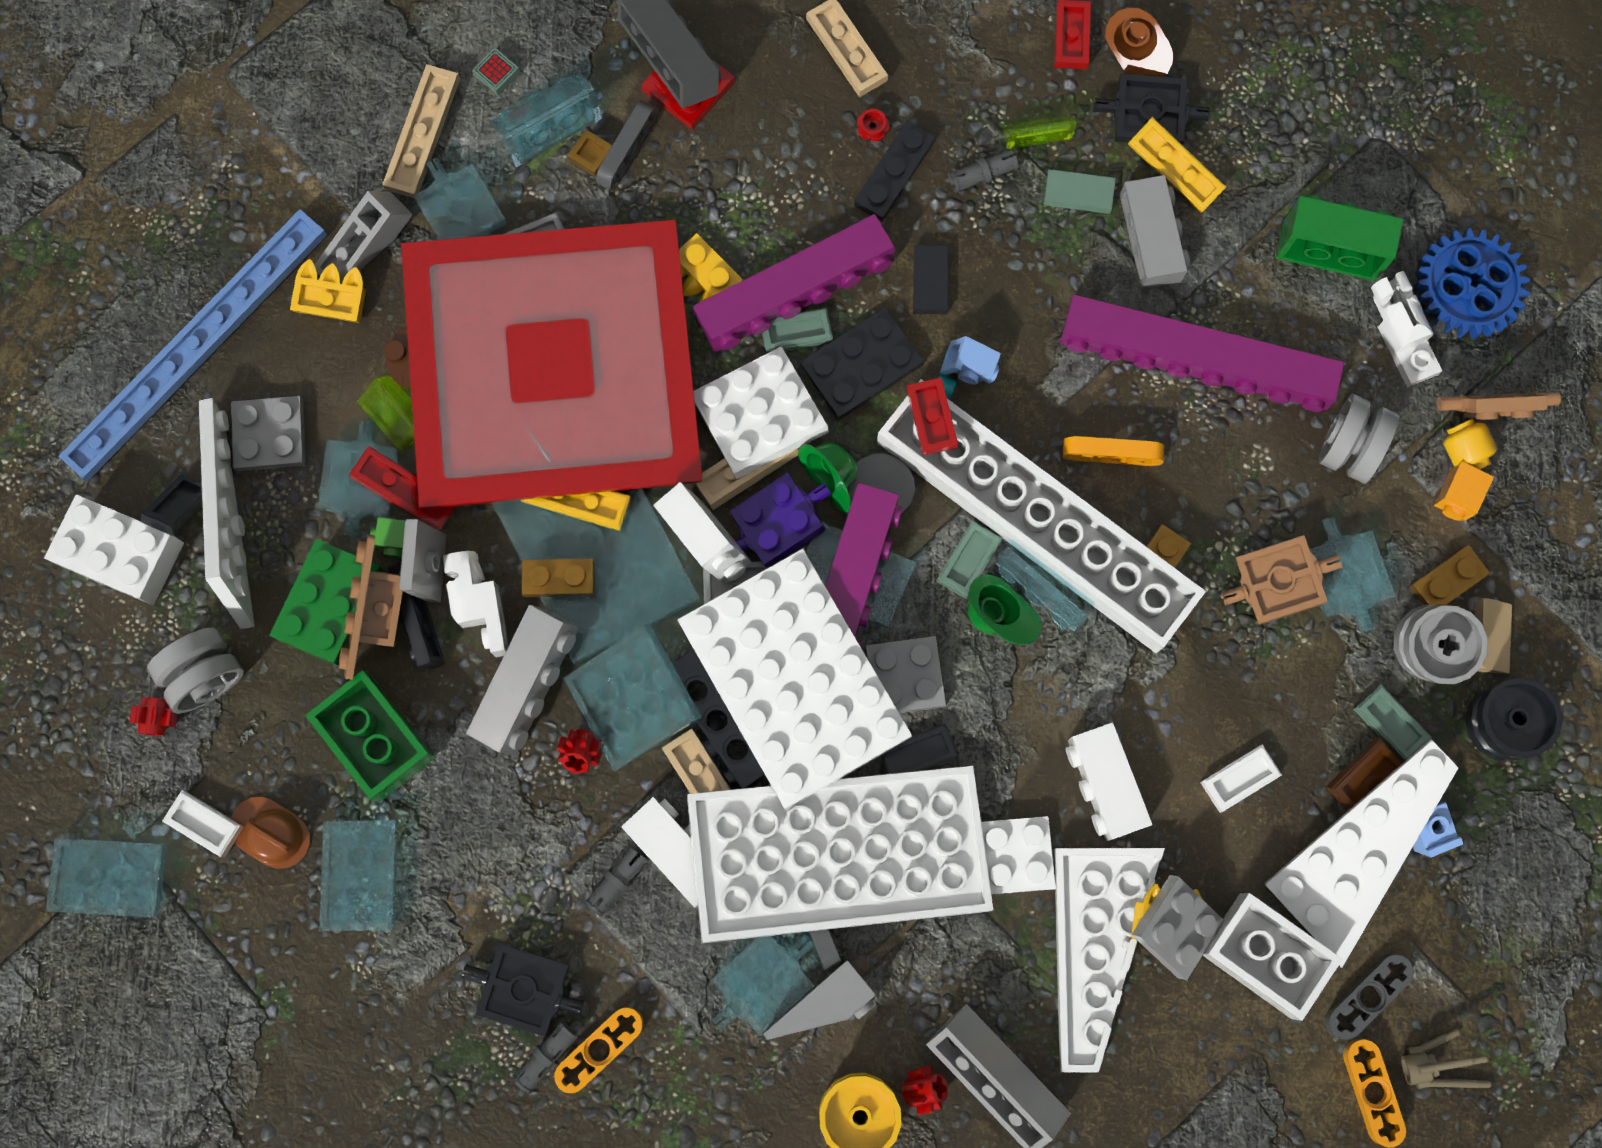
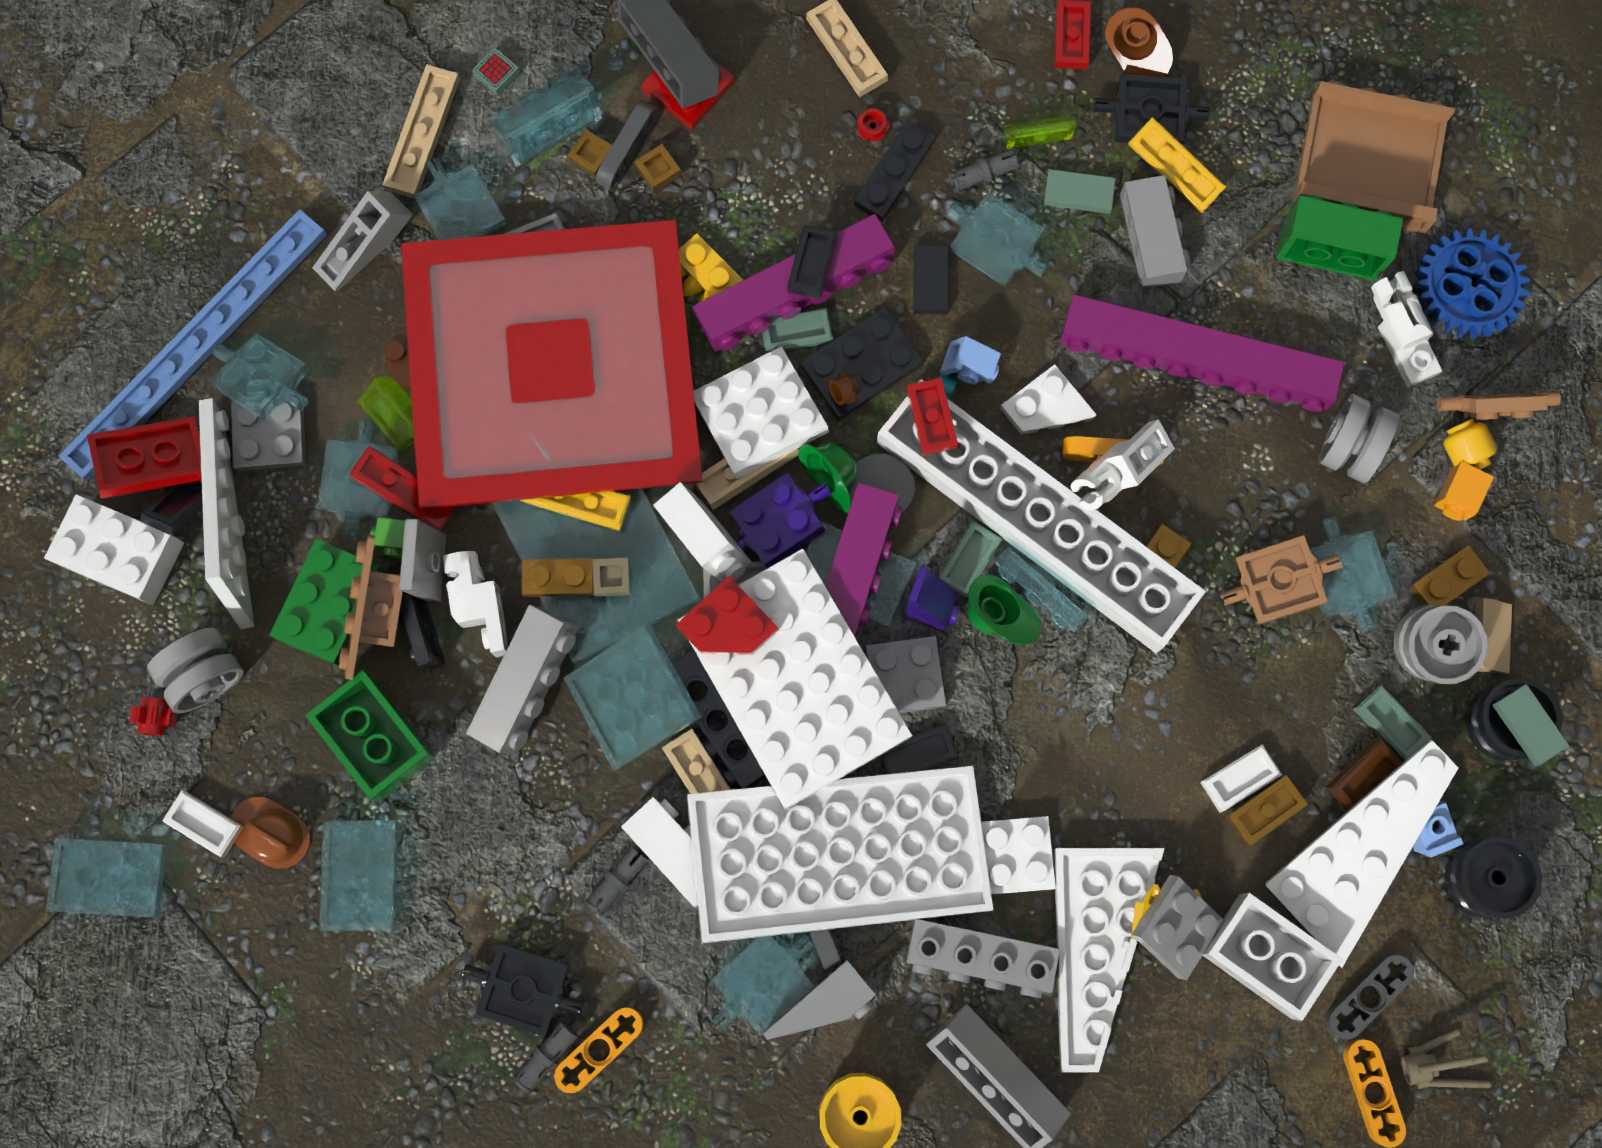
(146, 457): none -> red plate
(260, 376): none -> clear light blue plate
(327, 296): yellow plate -> none
(579, 751): red gear -> none
(611, 577): none -> dark tan plate
(657, 168): none -> pearl gold plate
(727, 622): none -> red plate
(812, 262): none -> black tile
(844, 388): none -> reddish brown plate
(924, 1090): red gear -> none
(931, 602): none -> dark purple slope
(982, 956): none -> light grey brick
(997, 239): none -> clear light blue plate
(1047, 403): none -> white wing
(1108, 782): white brick -> none
(1124, 465): none -> white plate
(1266, 810): none -> pearl gold plate
(1373, 152): none -> medium nougat panel
(1514, 882): none -> black wheel
(1530, 725): none -> sand green tile

